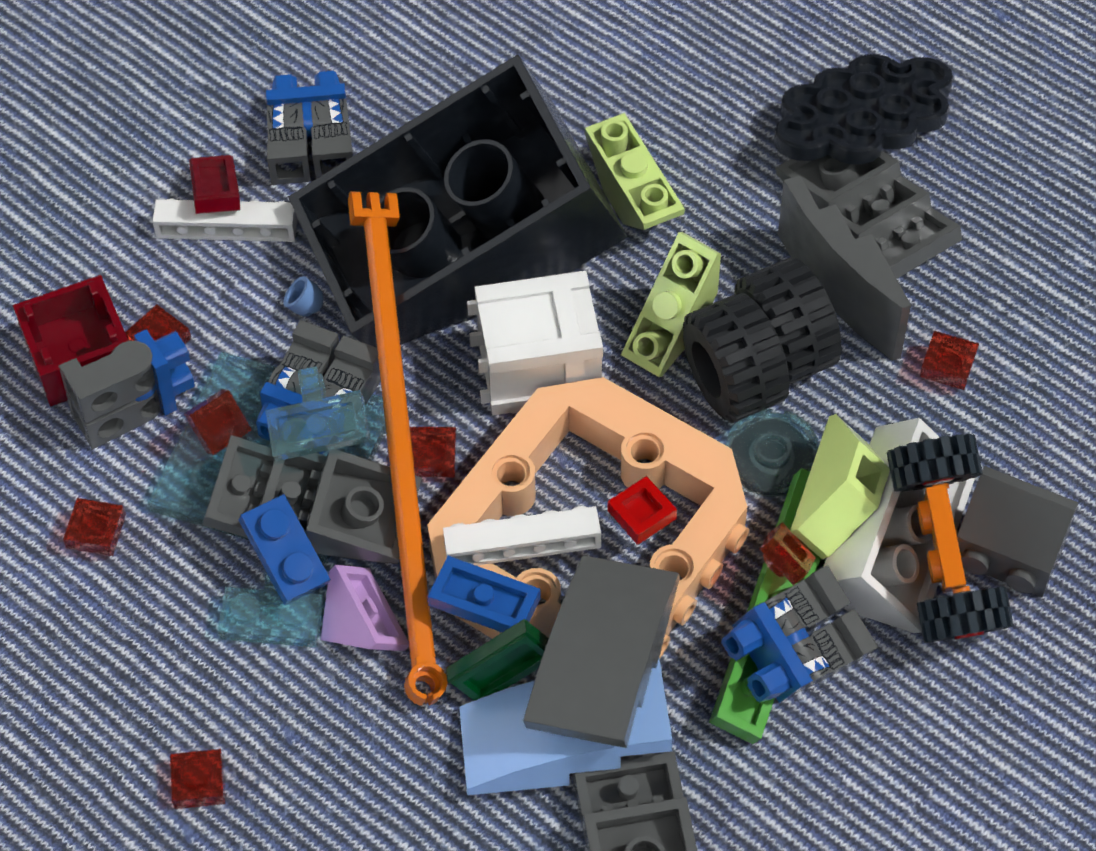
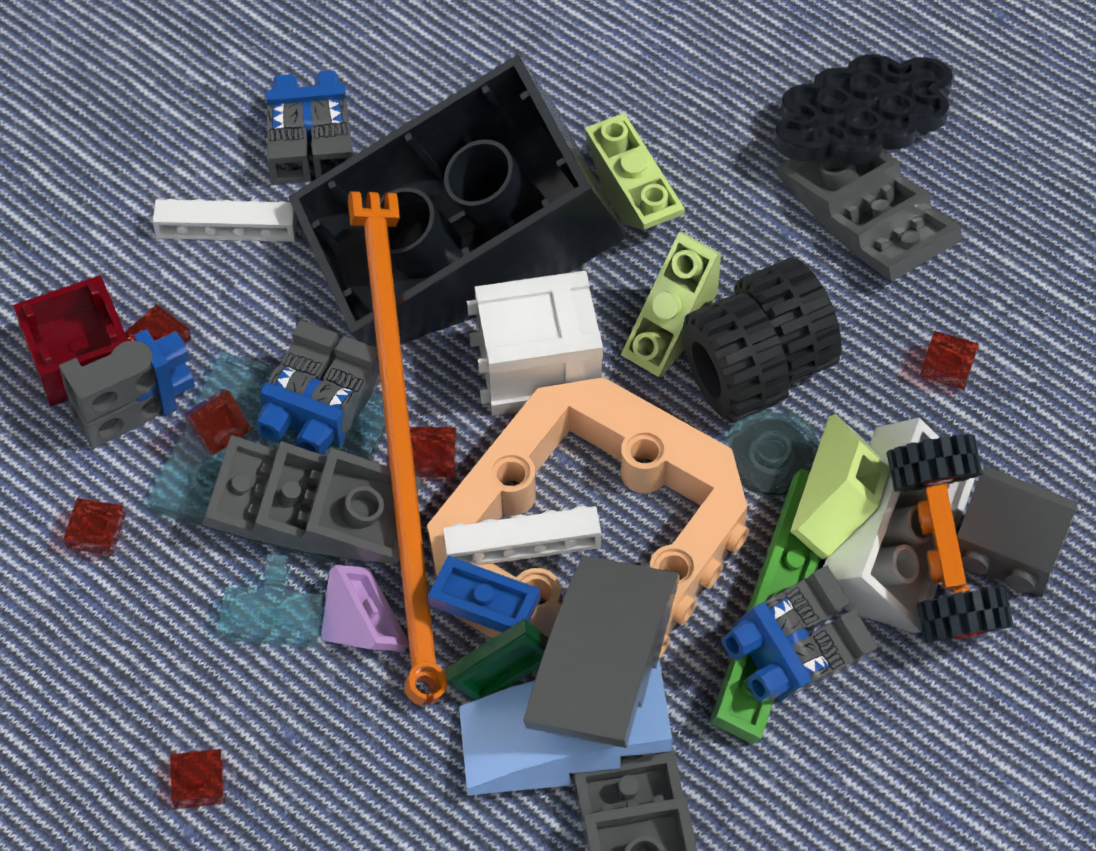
(214, 184): dark red tile -> none
(284, 549): blue plate -> none
(303, 297): medium blue hinge -> none
(318, 421): clear light blue plate -> none
(642, 510): red plate -> none
(786, 554): clear red plate -> none
(849, 268): dark grey slope -> none

